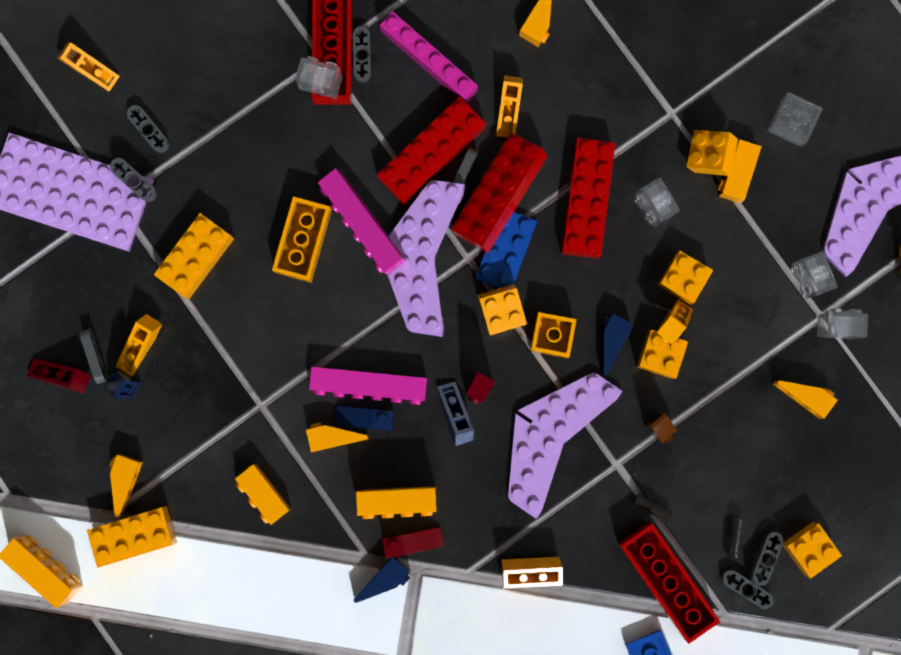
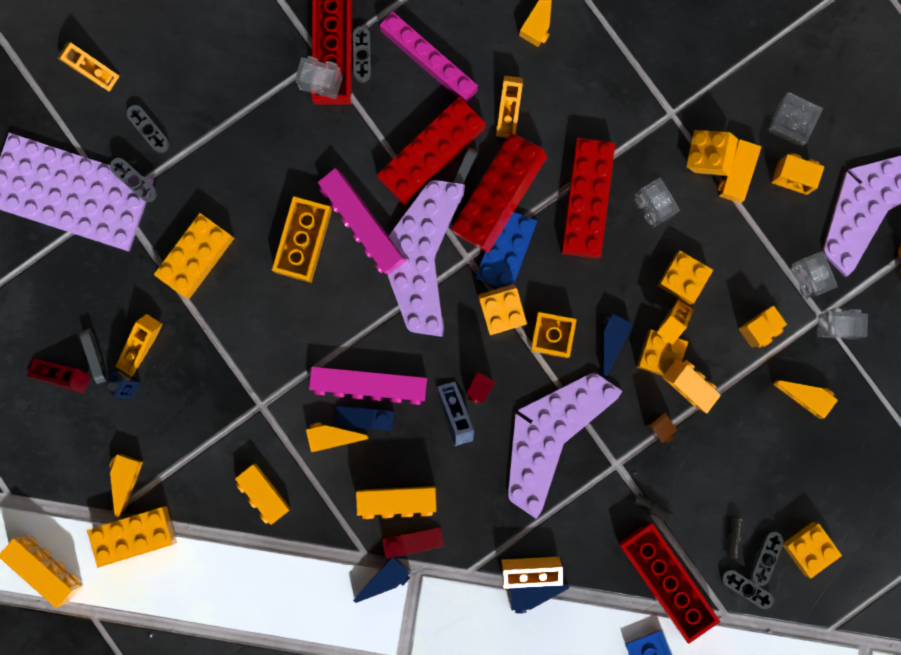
(530, 597): none -> dark blue slope
(692, 385): none -> light orange brick
(763, 327): none -> light orange brick
(798, 174): none -> light orange brick

